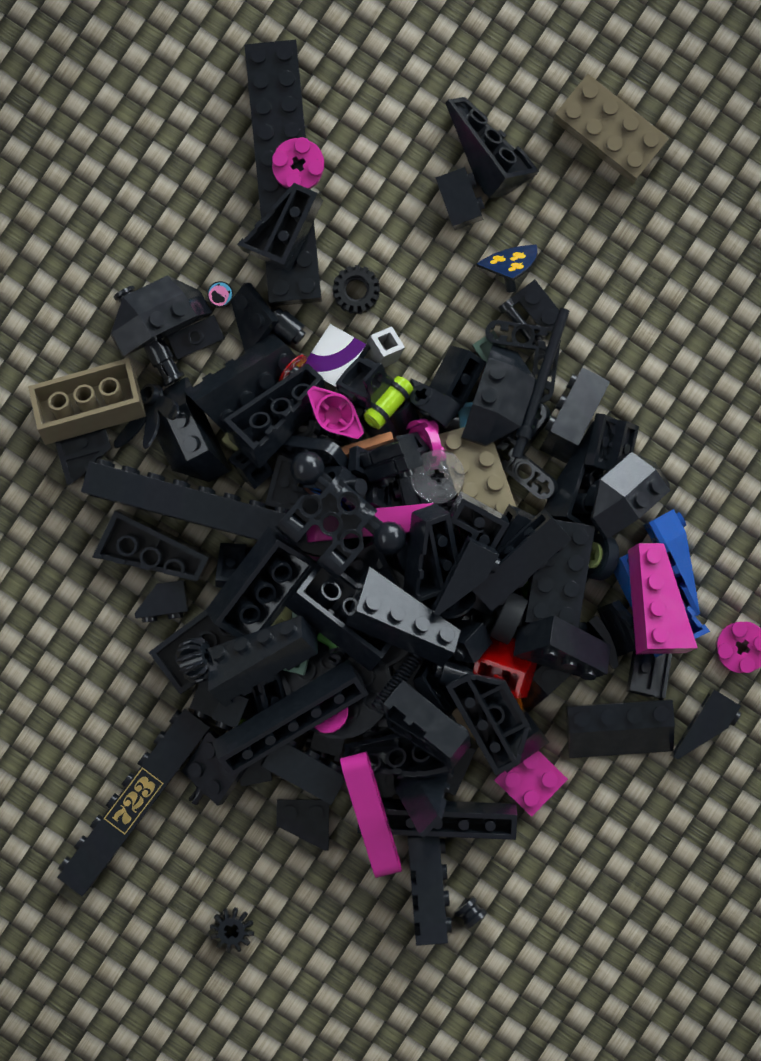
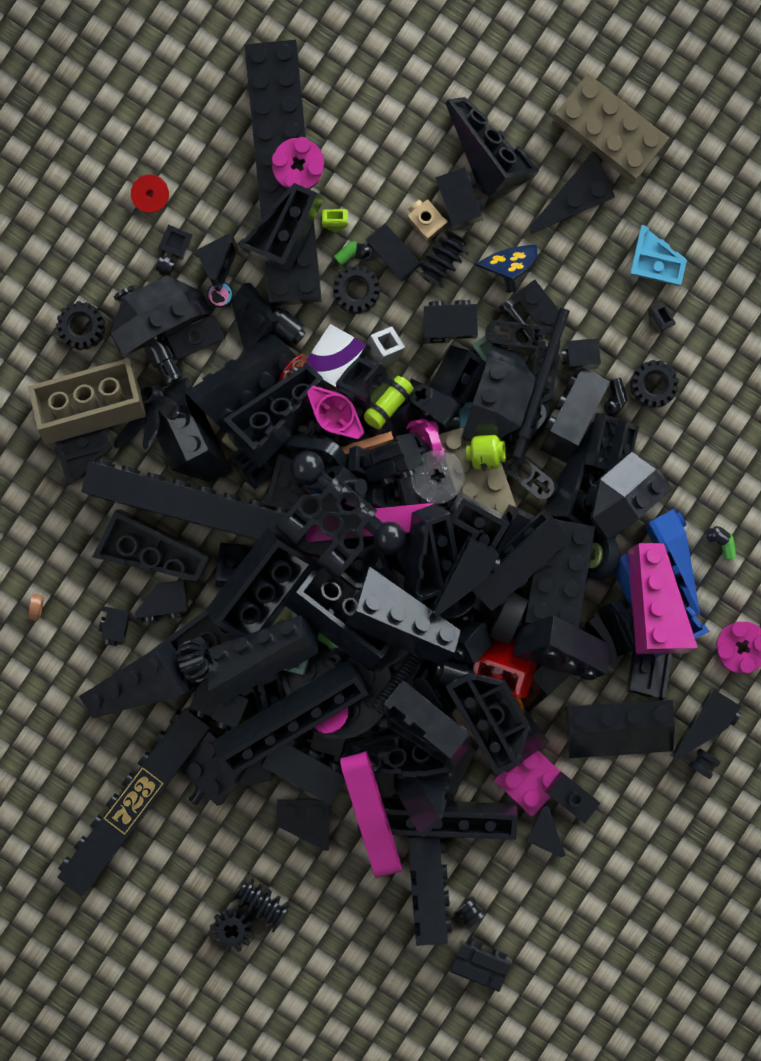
(36, 607): none -> nougat tile
(69, 314): none -> black tyre
(114, 625): none -> black brick
(140, 683): none -> black wedge
(149, 193): none -> red piece
(174, 243): none -> black plate
(218, 258): none -> black slope
(261, 903): none -> black piece
(335, 219): none -> lime slope
(354, 250): none -> arm
(393, 252): none -> black slope
(429, 228): none -> tan brick
(443, 258): none -> black piece
(449, 322): none -> black brick
(480, 965): none -> black brick
(486, 452): none -> lime head
(544, 833): none -> black slope
(572, 797): none -> black plate
(580, 354): none -> black brick
(582, 192): none -> black wing
(617, 399): none -> black arm
(656, 259): none -> medium azure wing
(660, 317): none -> black slope
(670, 384): none -> black tyre
(704, 763): none -> black wheel
(723, 538): none -> arm

